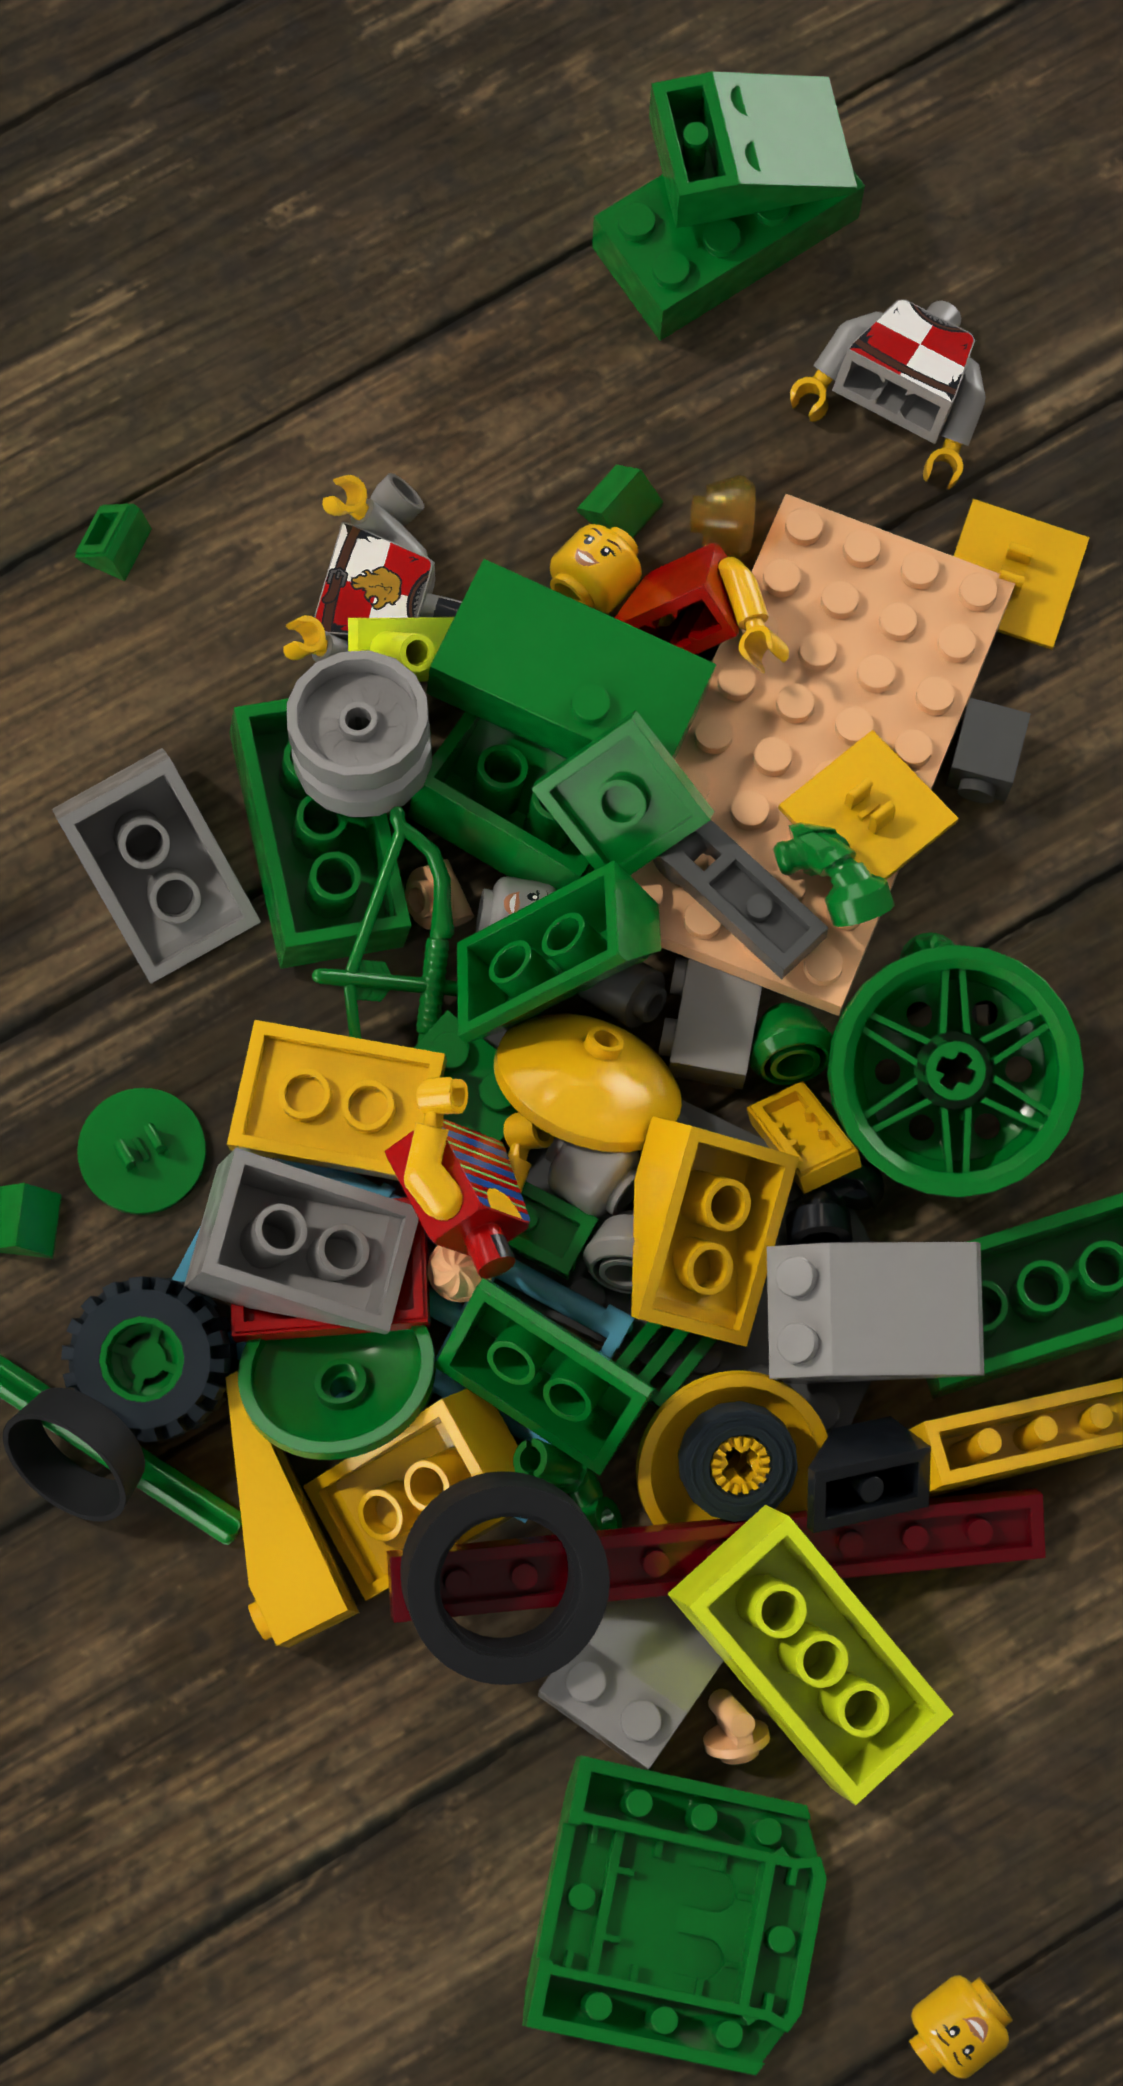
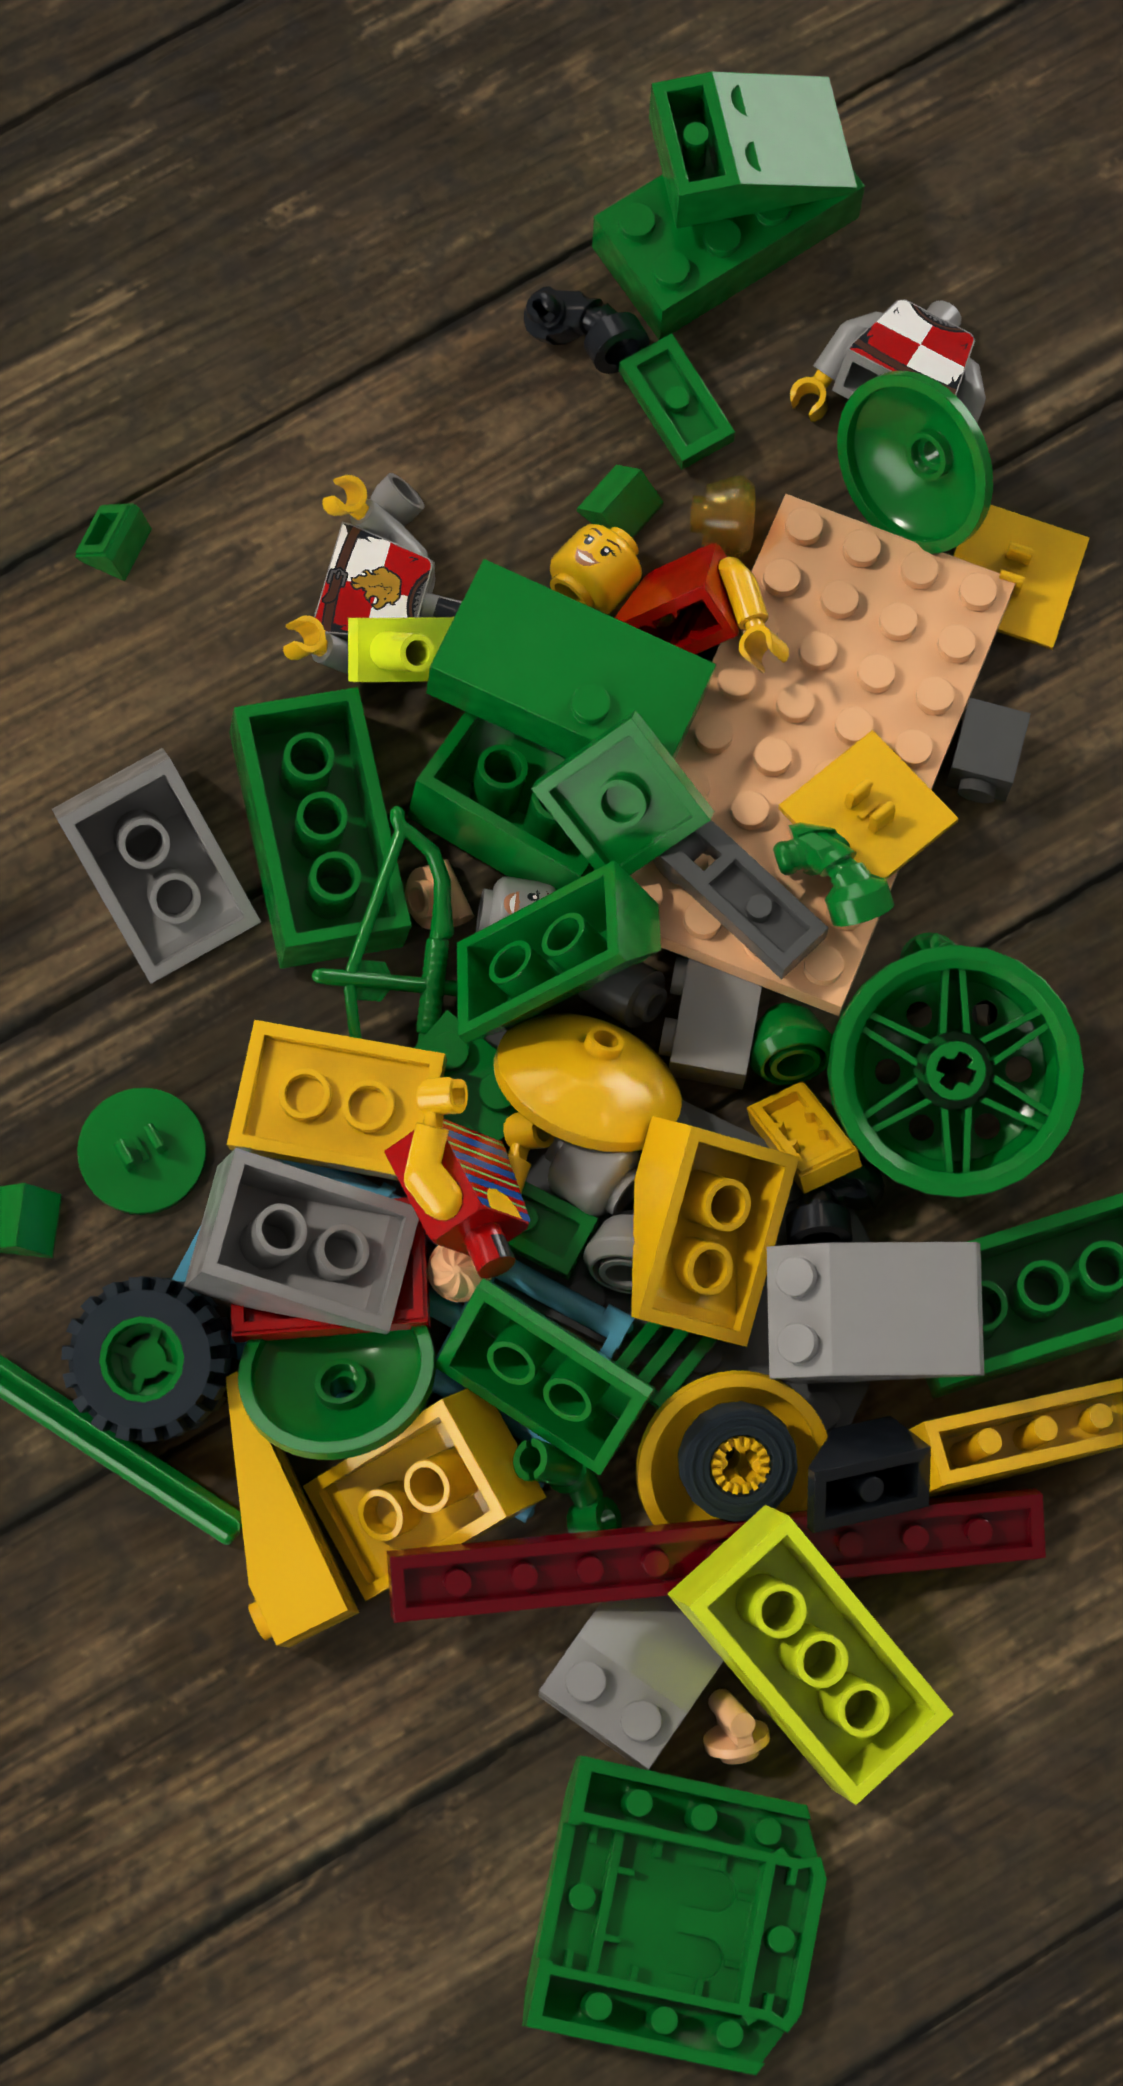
(56, 1475): black tyre -> none
(359, 733): light grey wheel -> none
(521, 1656): black tyre -> none
(566, 315): none -> black arm
(676, 401): none -> green plate
(915, 460): none -> green dish
(960, 2027): yellow head -> none

